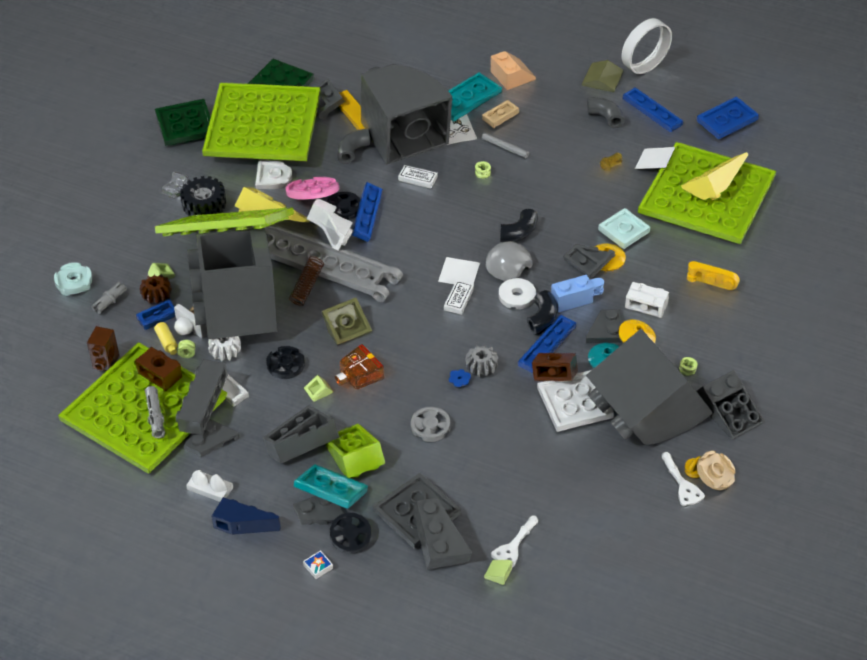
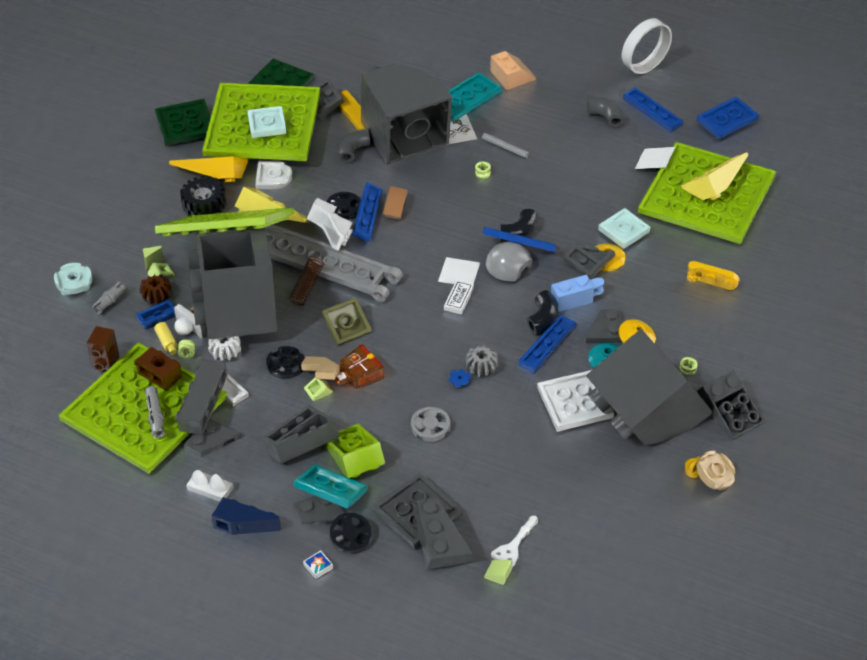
(152, 255): none -> yellowish green slope
(173, 188): clear bracket -> none
(221, 167): none -> yellow wedge
(266, 121): none -> light aqua plate
(312, 188): bright pink tile -> none
(323, 366): none -> tan tile
(395, 203): none -> medium nougat slope
(417, 176): white tile -> none
(500, 113): tan plate -> none
(517, 285): white tile -> none
(519, 239): none -> blue tile
(555, 367): reddish brown brick -> none
(603, 76): olive slope -> none
(608, 162): clear yellow pin -> none
(647, 299): white brick -> none
(683, 484): white piece -> none

